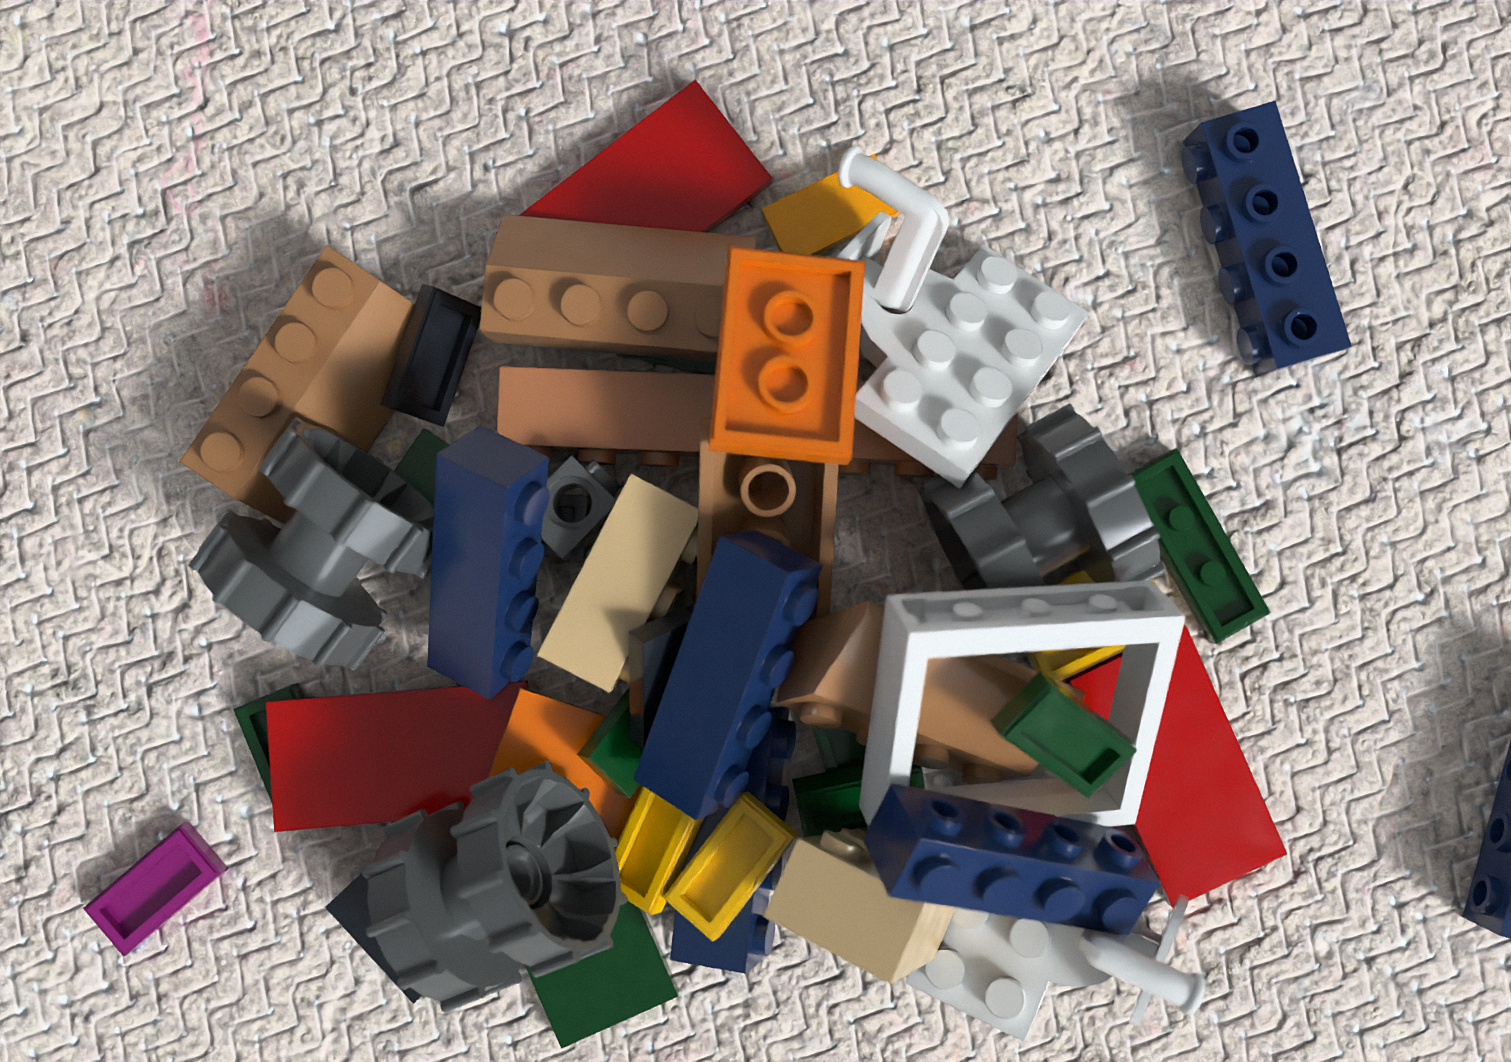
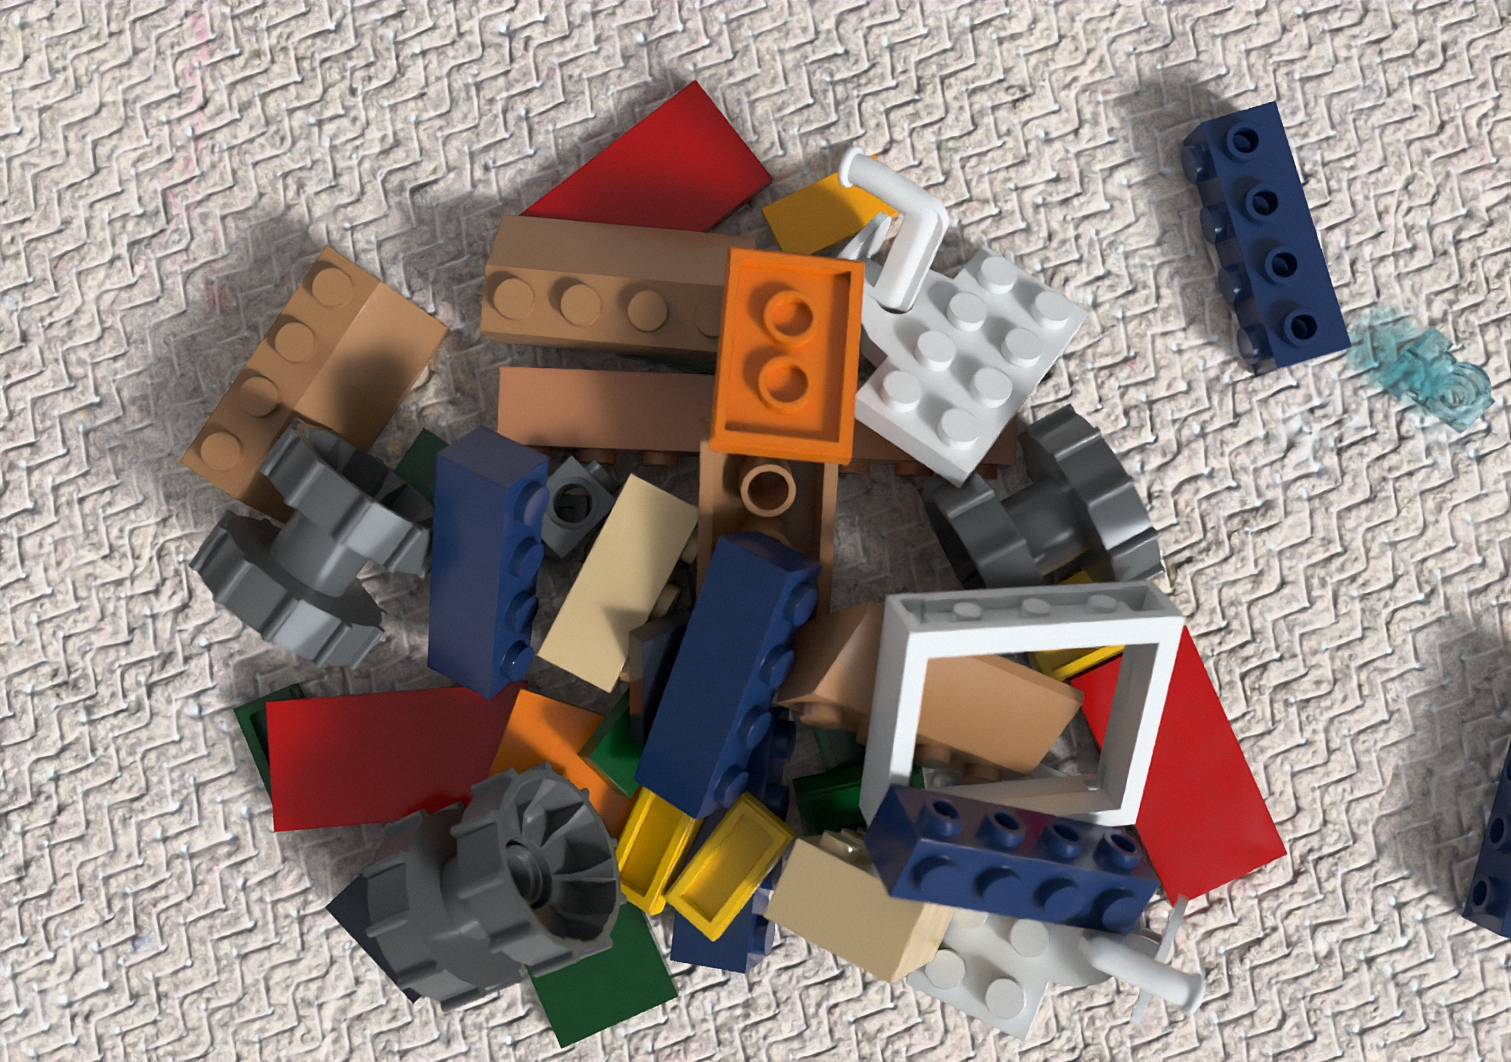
(155, 888): magenta tile -> none
(432, 355): black tile -> none
(1063, 734): dark green tile -> none
(1197, 549): dark green tile -> none
(1430, 368): none -> clear light blue plate

